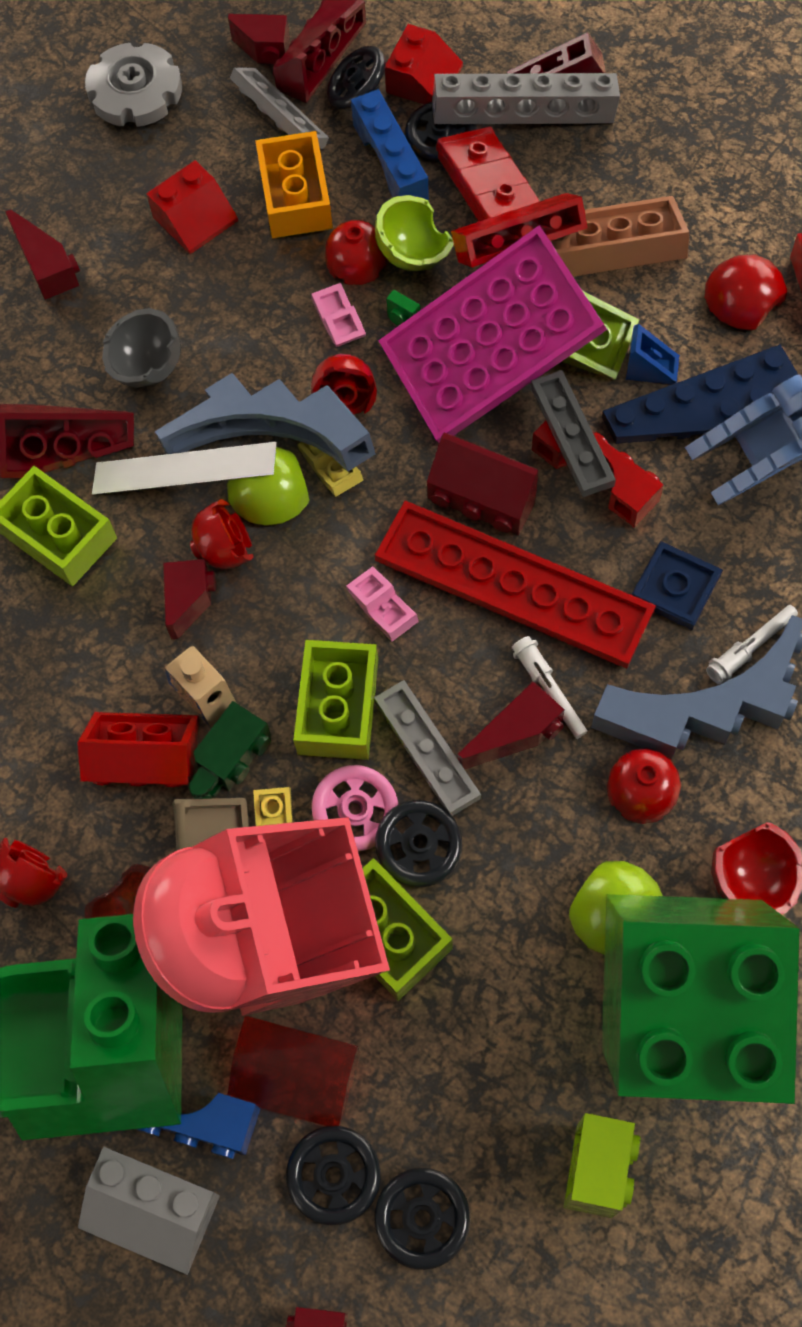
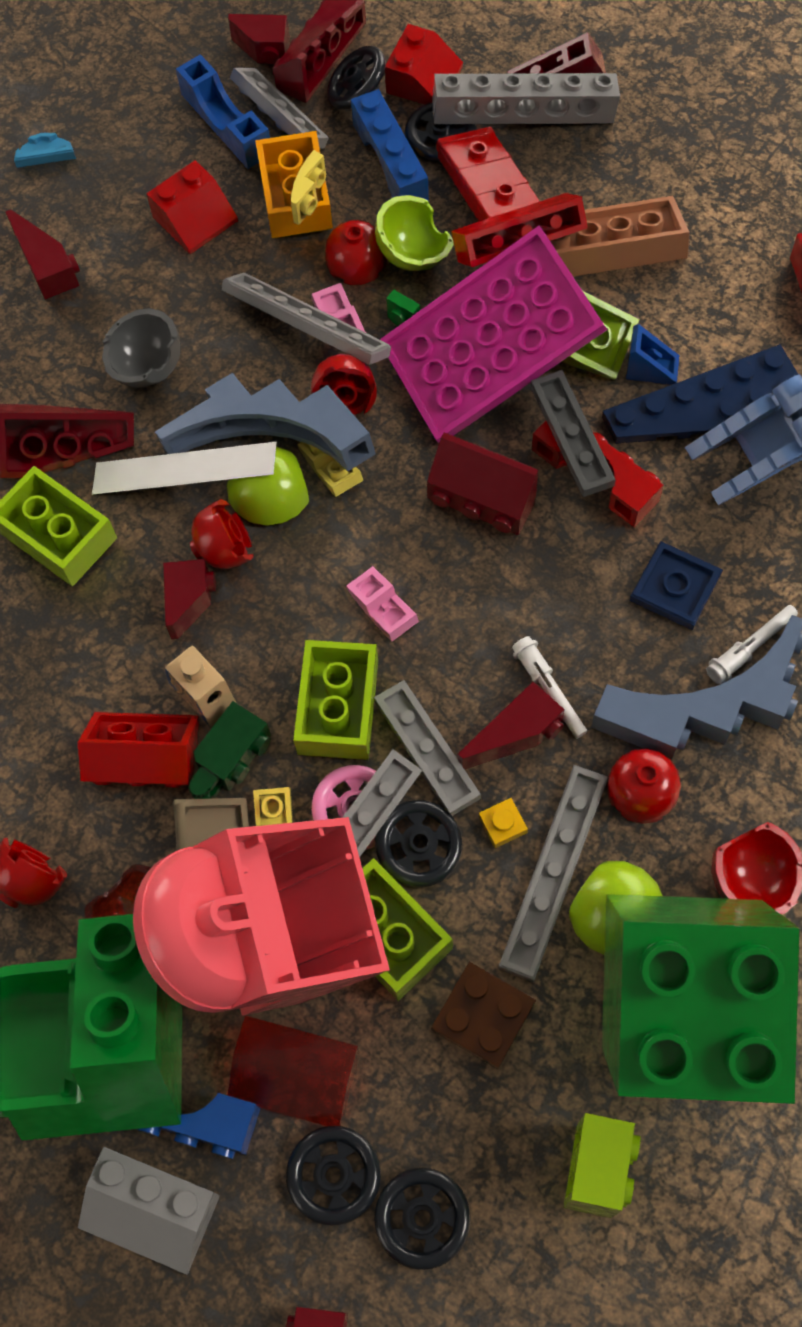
(43, 149): none -> dark azure tile
(133, 84): light grey piece -> none
(206, 94): none -> blue arch
(303, 195): none -> light yellow slope
(306, 318): none -> light grey tile
(380, 798): none -> light grey plate
(483, 1015): none -> reddish brown plate
(503, 823): none -> yellow plate
(515, 584): red plate -> none
(553, 874): none -> light grey tile
(744, 290): red cylinder -> none

